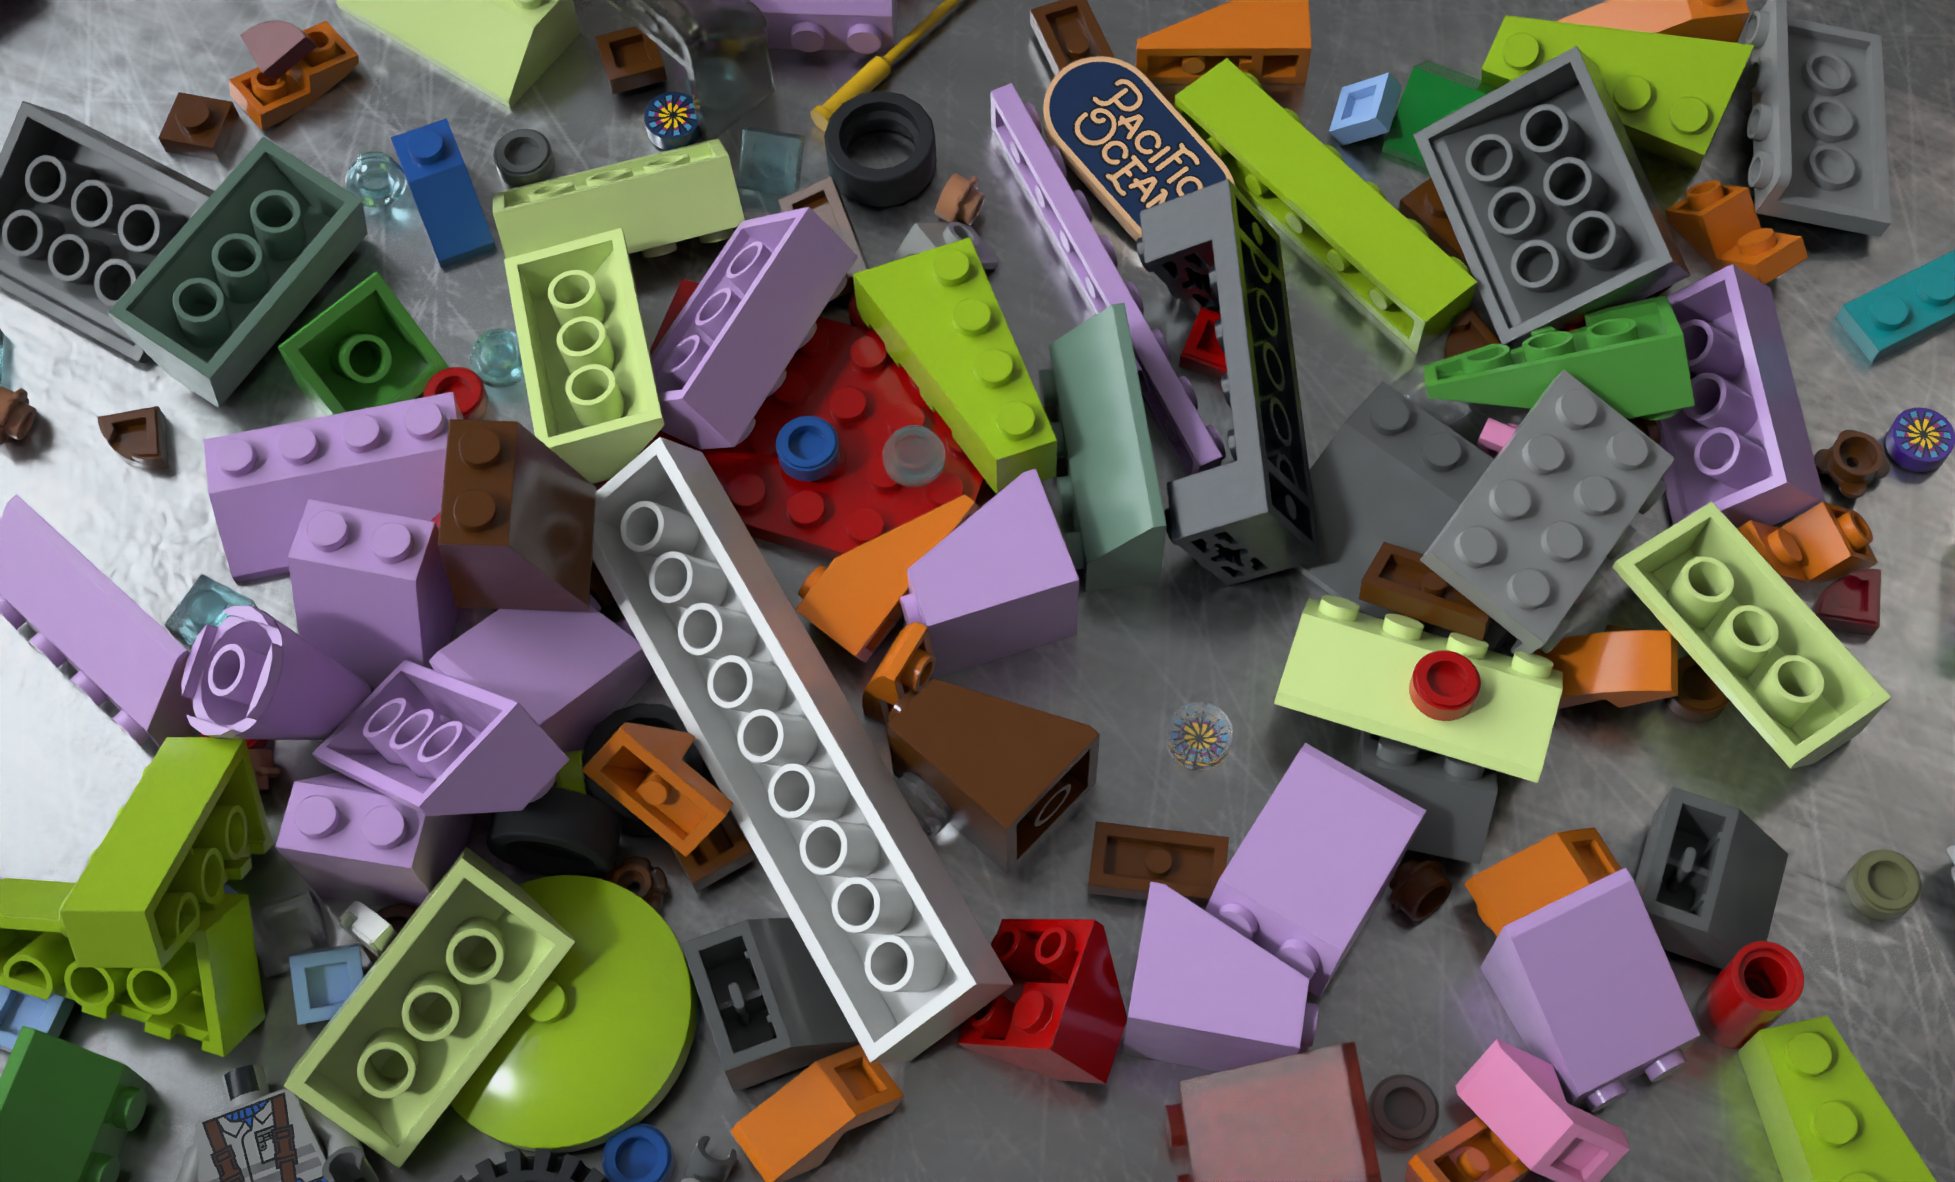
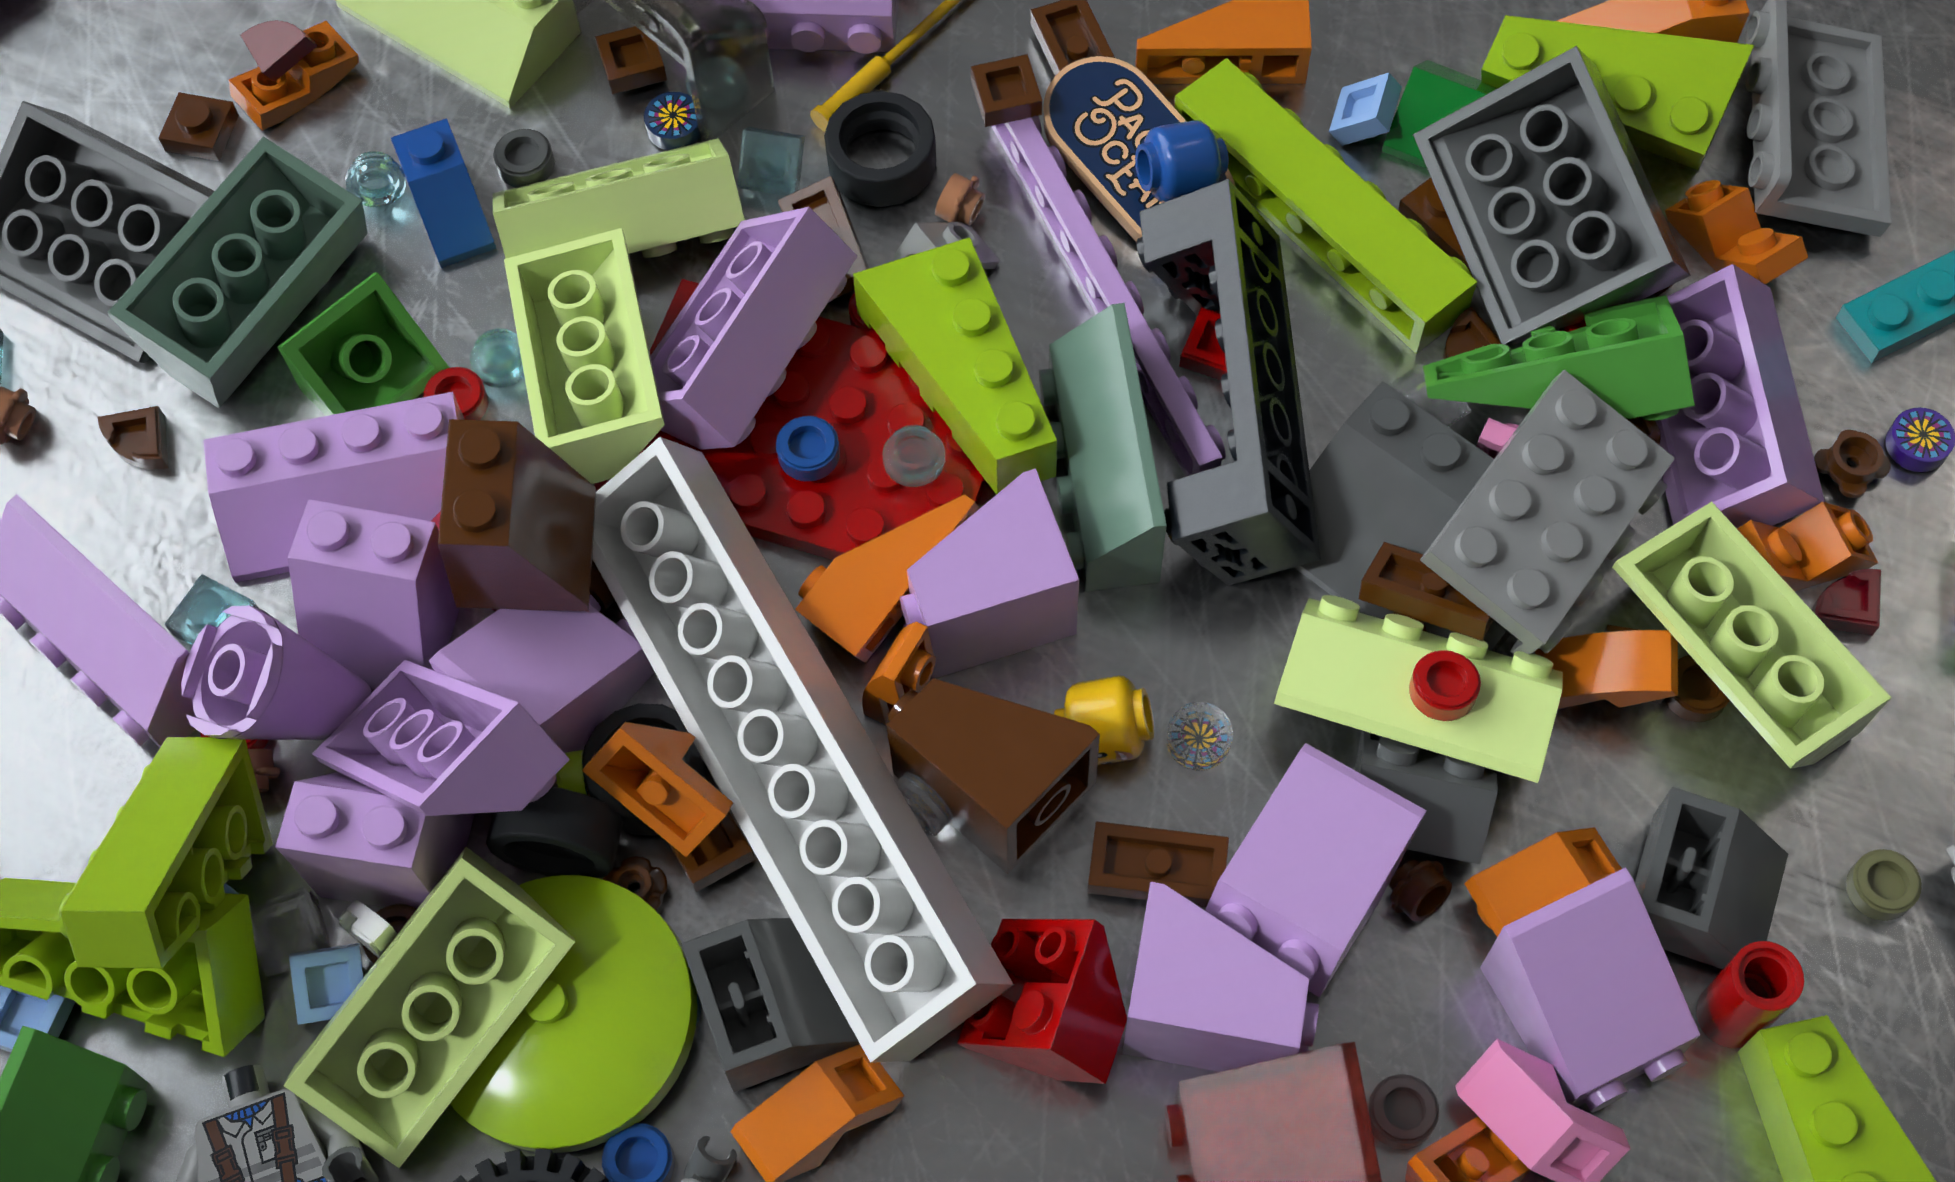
(1006, 90): none -> reddish brown tile
(1116, 712): none -> yellow head
(1180, 159): none -> blue head

